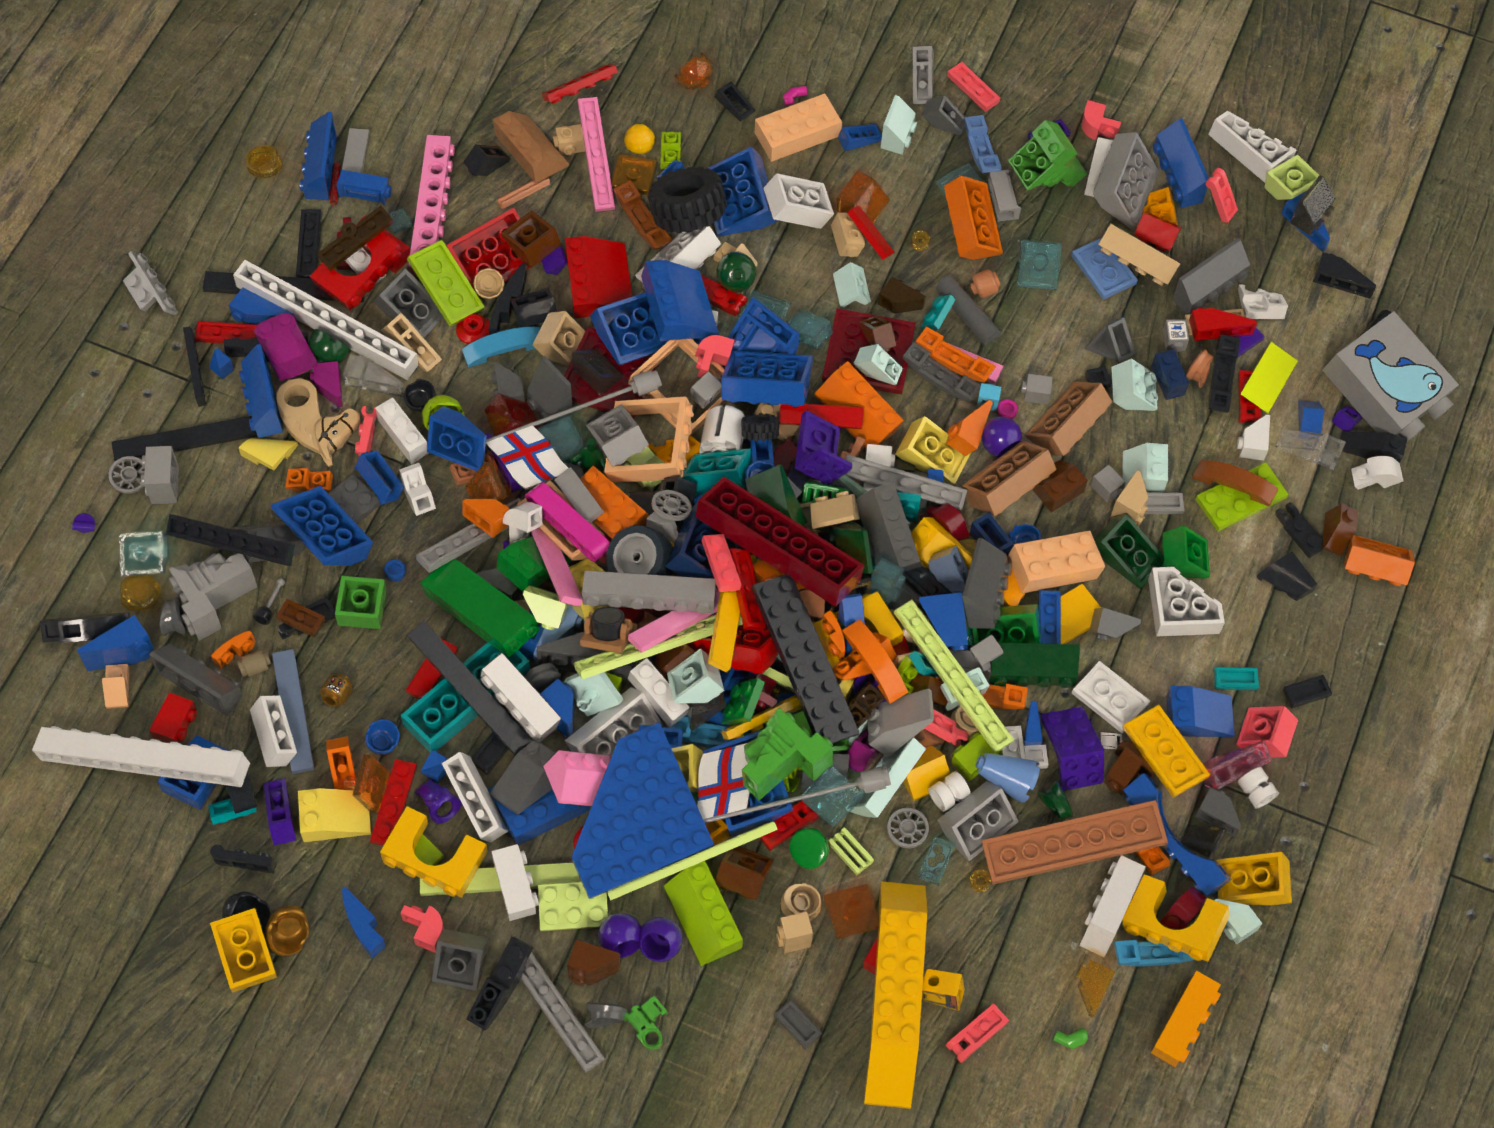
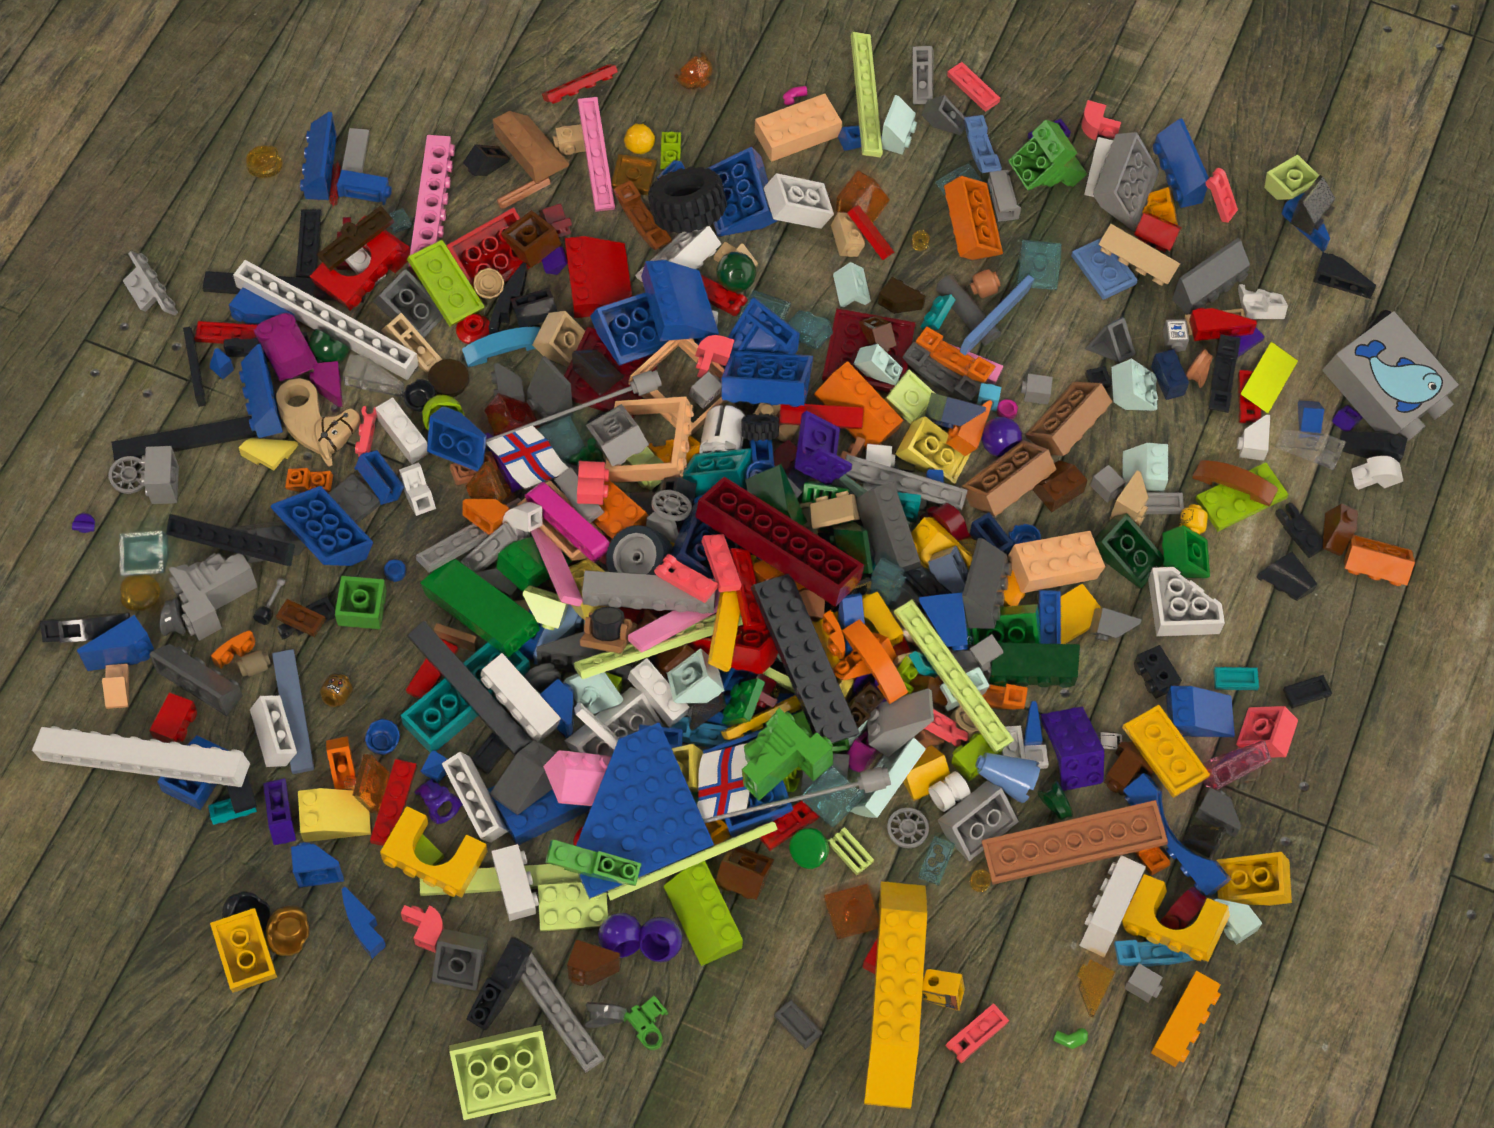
(242, 859): black plate -> none
(314, 866): none -> blue slope
(448, 377): none -> dark brown tile
(457, 637): none -> medium nougat tile
(488, 550): none -> light grey tile
(502, 1072): none -> yellowish green slope
(555, 216): none -> dark red brick
(591, 482): none -> coral brick
(593, 863): none -> bright green slope
(596, 725): none -> white tile
(686, 579): none -> coral plate
(735, 94): black slope -> none
(794, 932): tan brick -> none
(800, 899): tan piece -> none
(866, 95): none -> yellowish green tile
(909, 397): none -> yellowish green tile
(951, 411): none -> dark blue slope
(996, 315): none -> medium blue tile
(1110, 696): white plate -> none
(1144, 983): none -> light grey brick
(1156, 671): none -> black brick
(1194, 518): none -> yellow head
(1249, 145): white wedge -> none
(1259, 789): white wheel -> none

